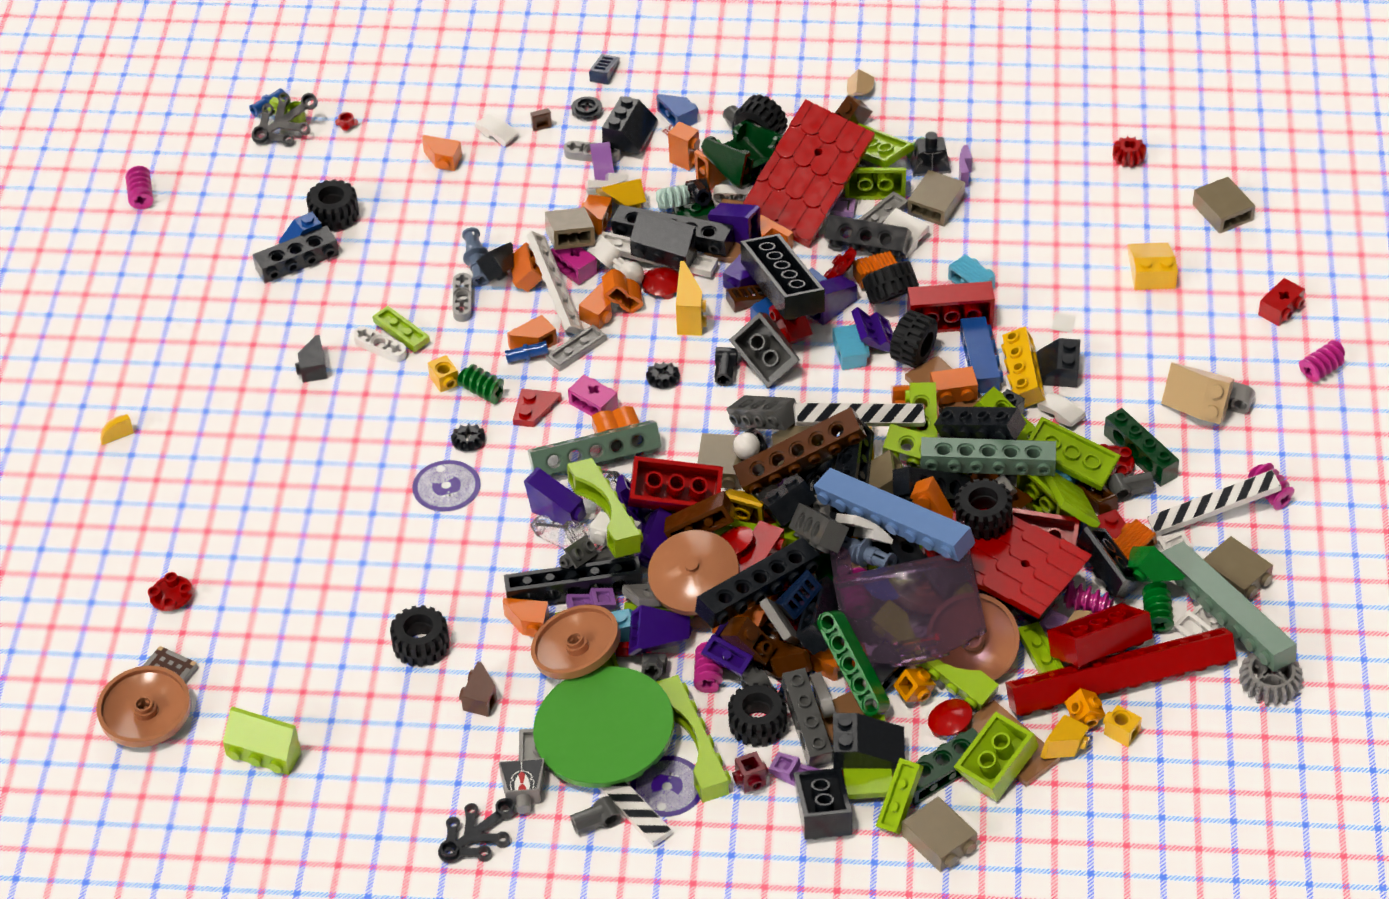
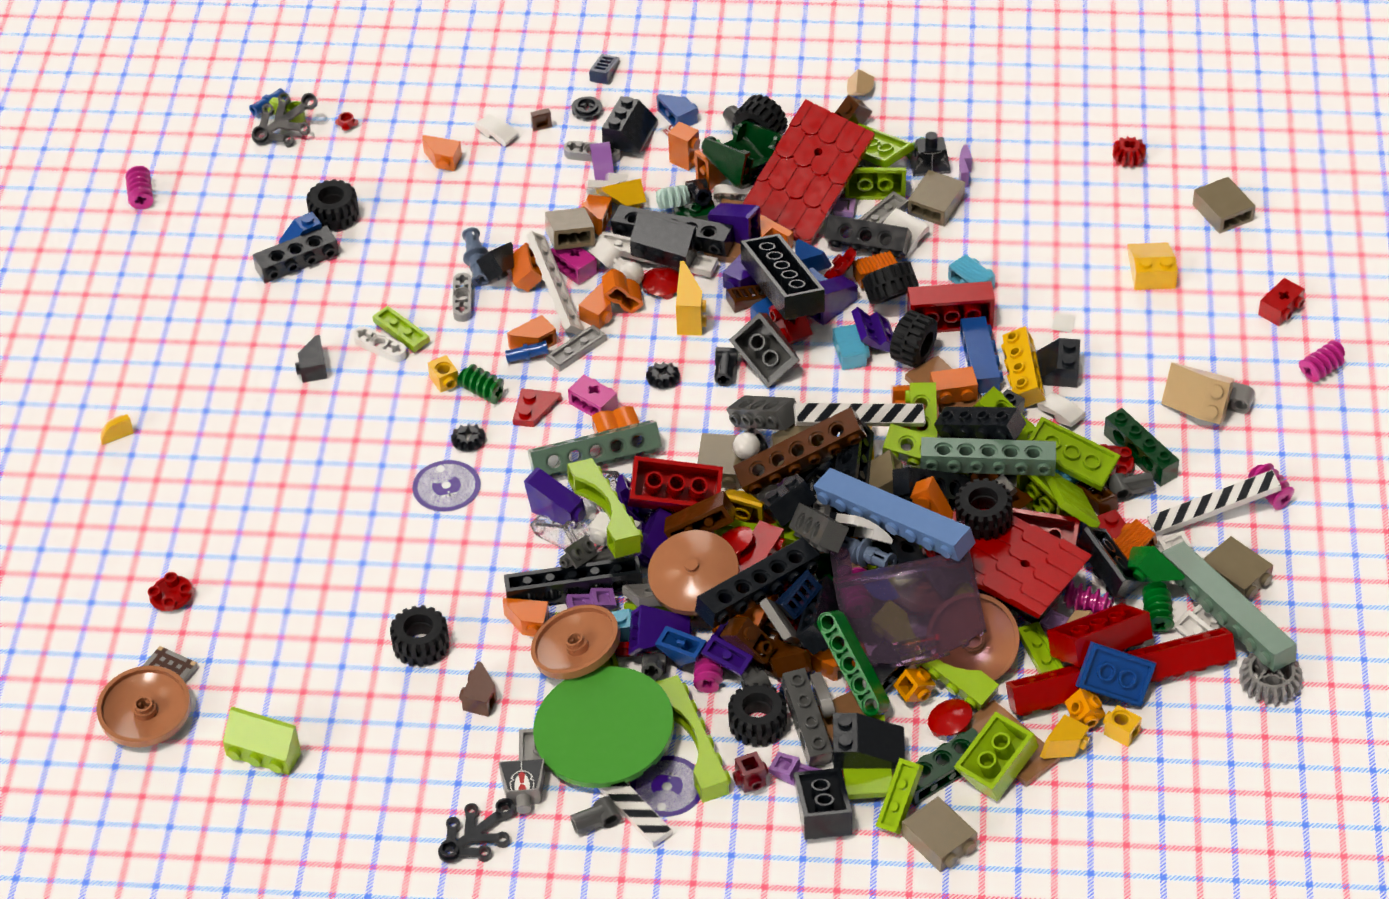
(680, 646): none -> blue slope
(812, 256): none -> blue slope
(1115, 674): none -> blue tile

